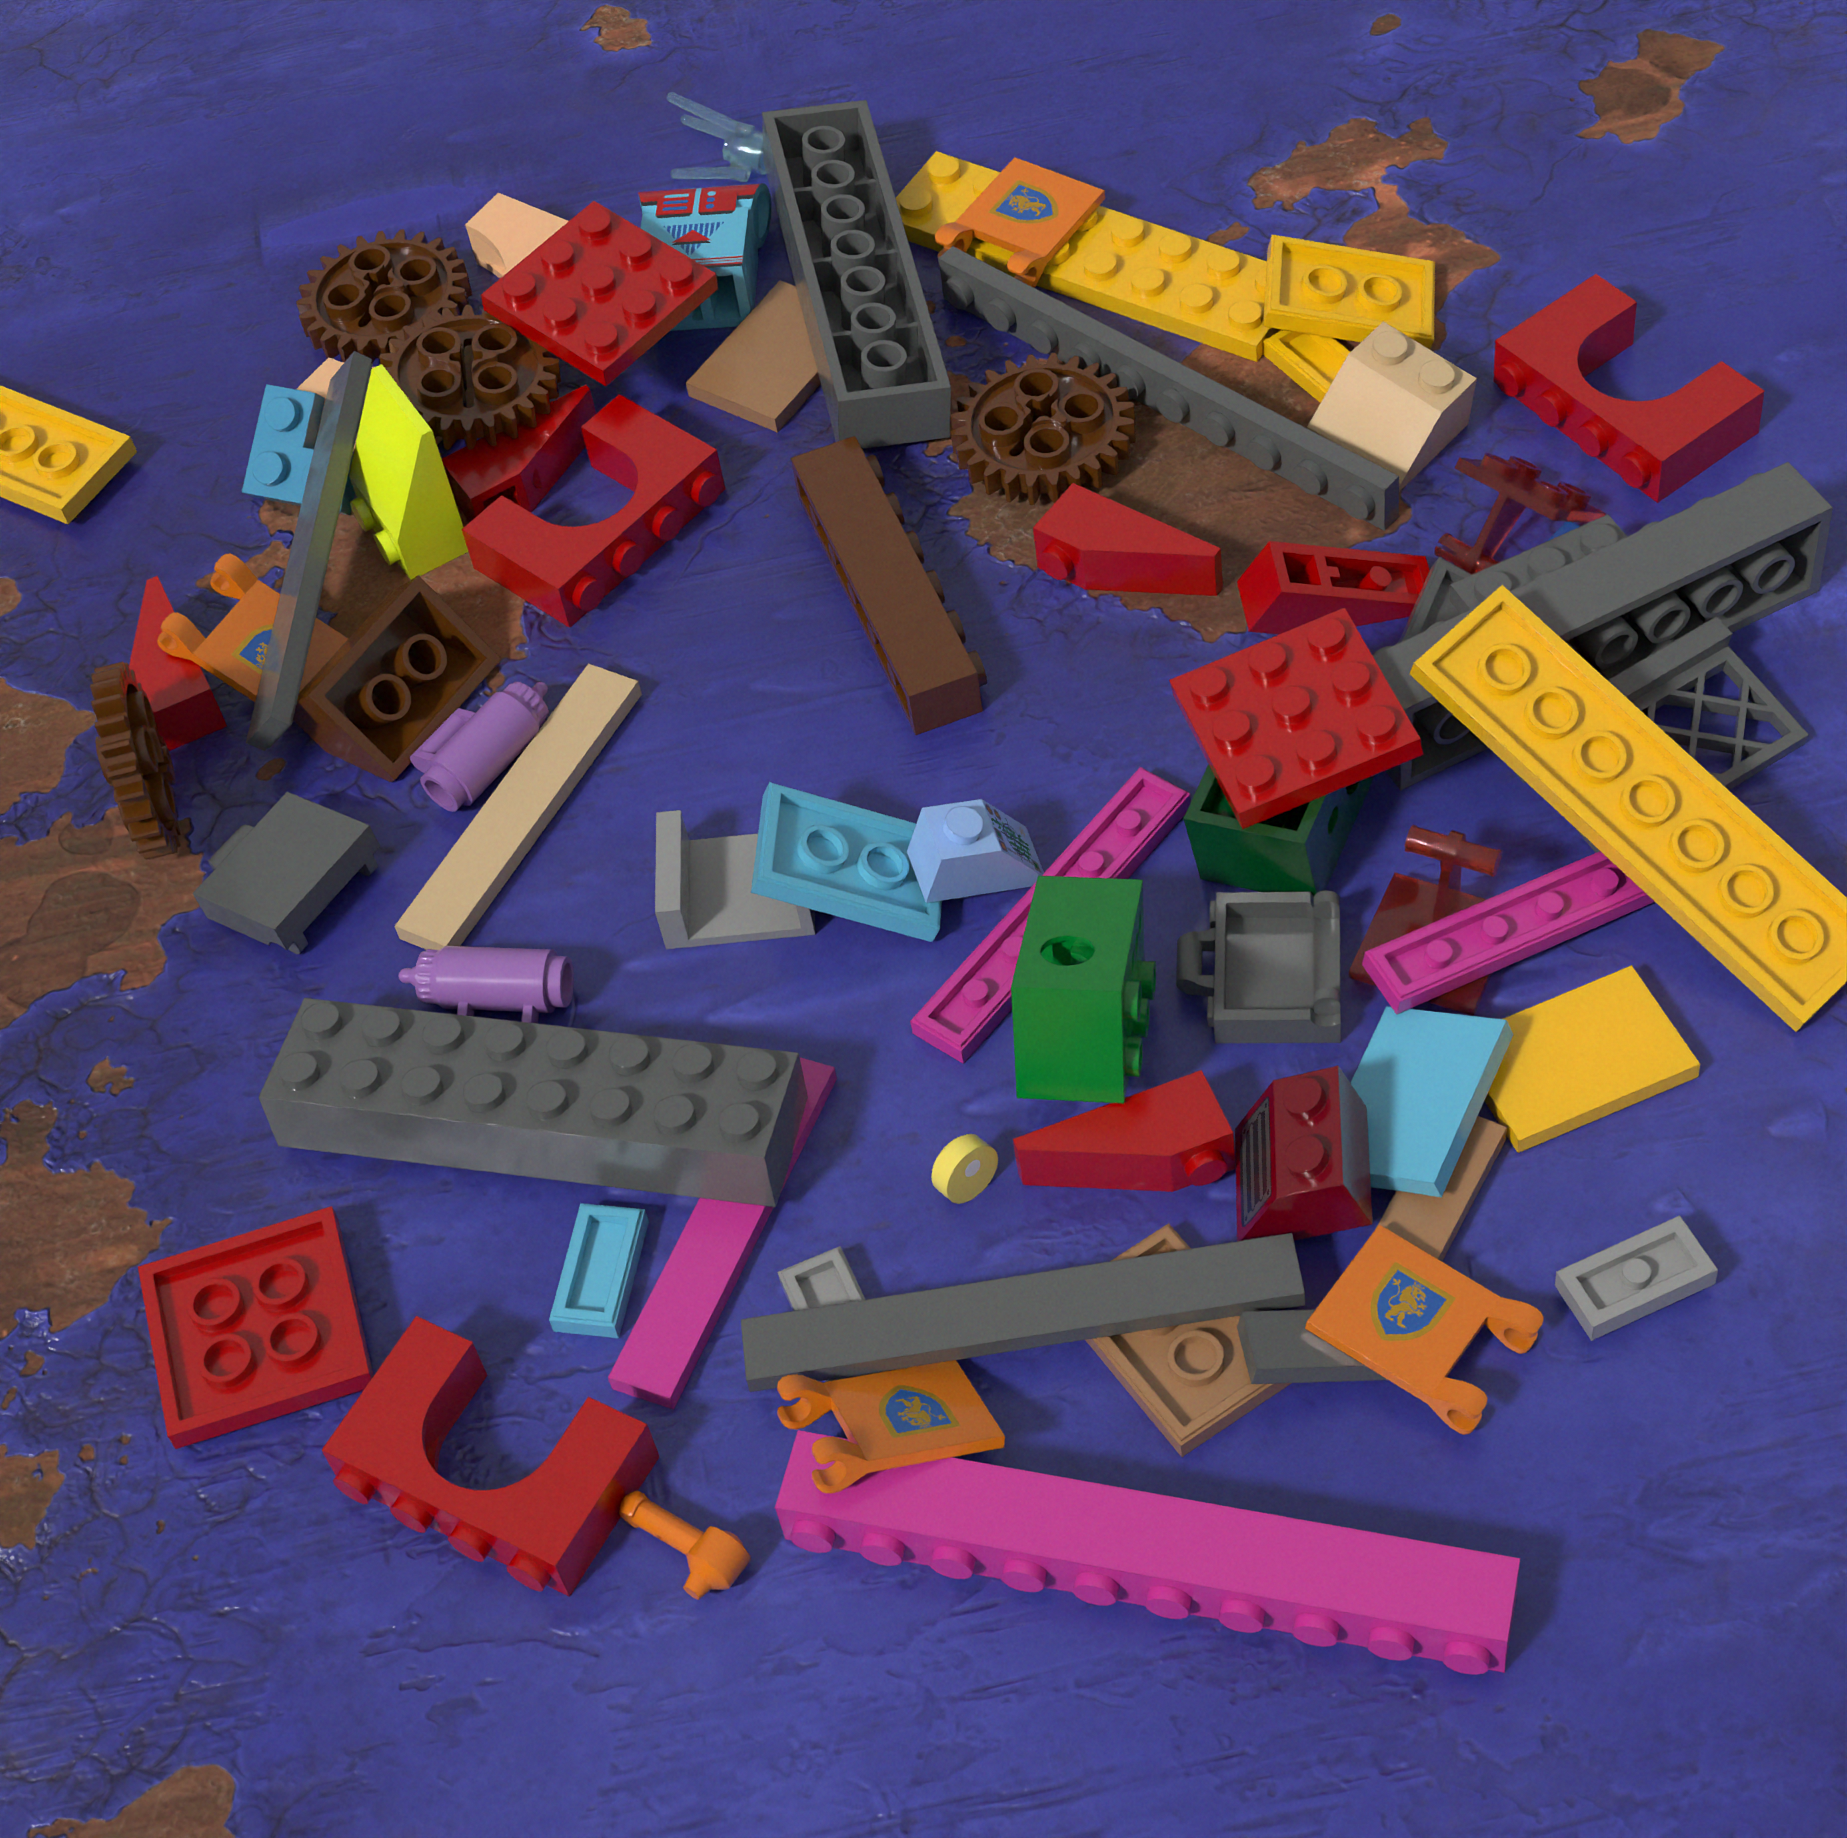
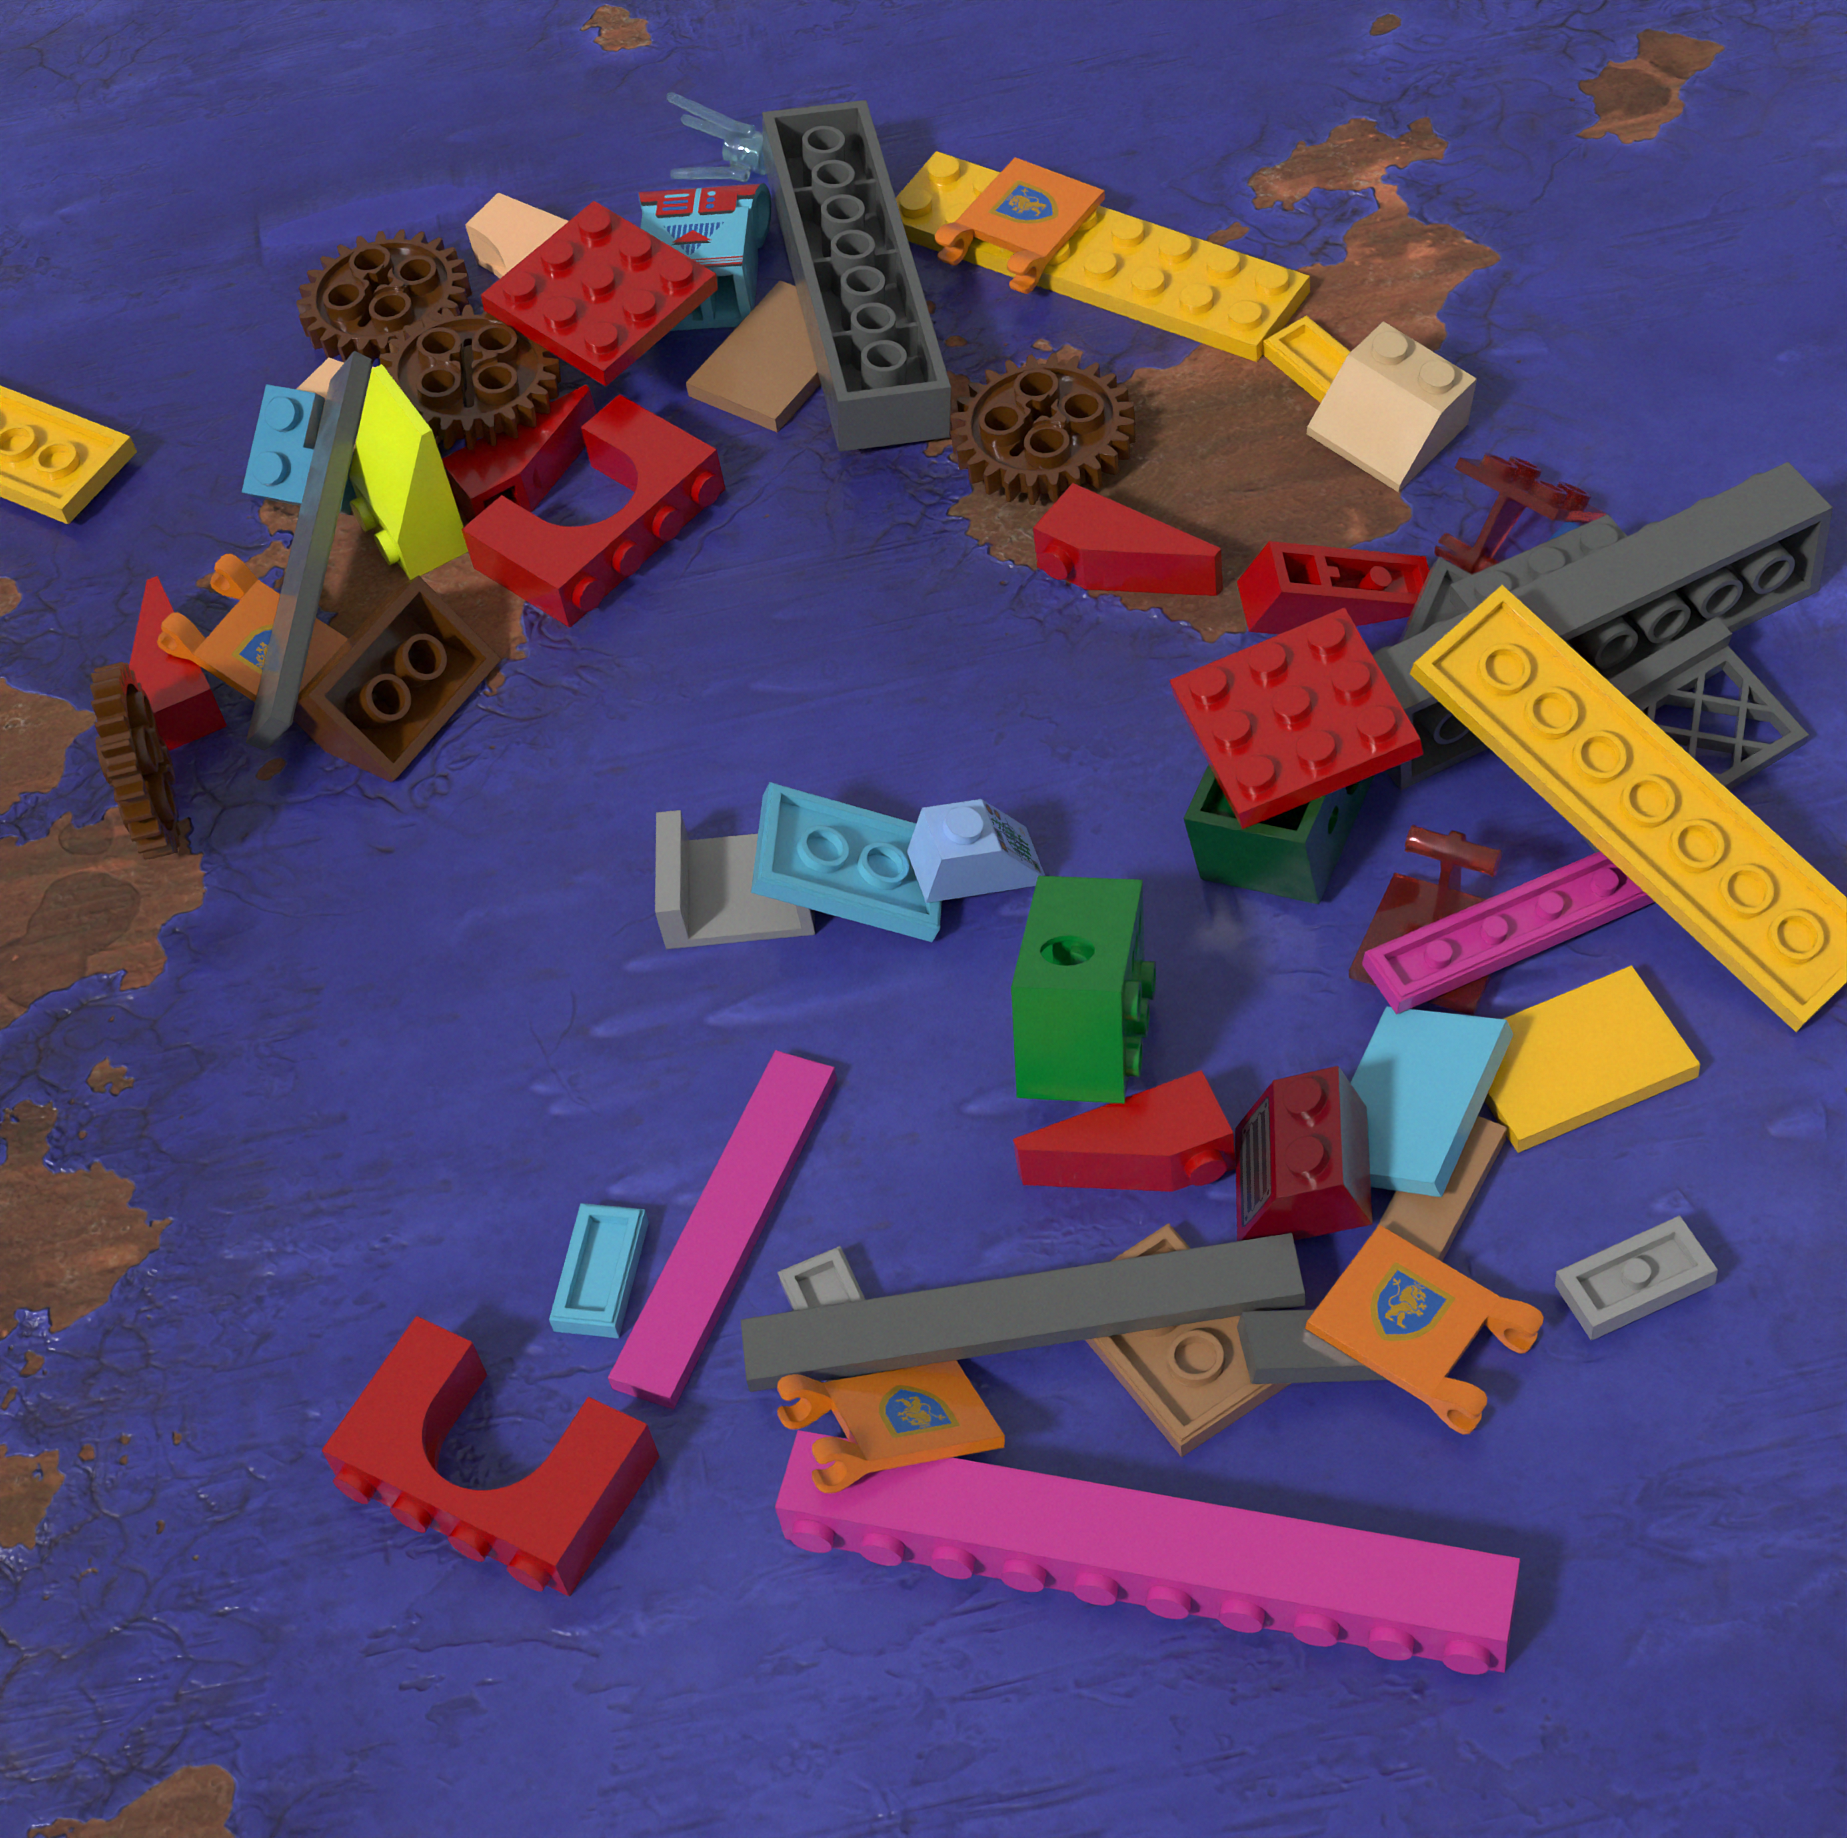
(254, 1327): red plate -> none
(285, 871): dark grey piece -> none
(479, 746): medium lavender piece -> none
(493, 980): medium lavender piece -> none
(518, 810): tan tile -> none
(537, 1100): dark grey brick -> none
(712, 1555): orange piece -> none
(888, 586): reddish brown brick -> none
(964, 1168): light yellow tile -> none
(1108, 847): dark pink tile -> none
(1174, 390): dark grey plate -> none
(1271, 967): dark grey piece -> none
(1347, 291): yellow tile -> none
(1648, 442): red arch -> none

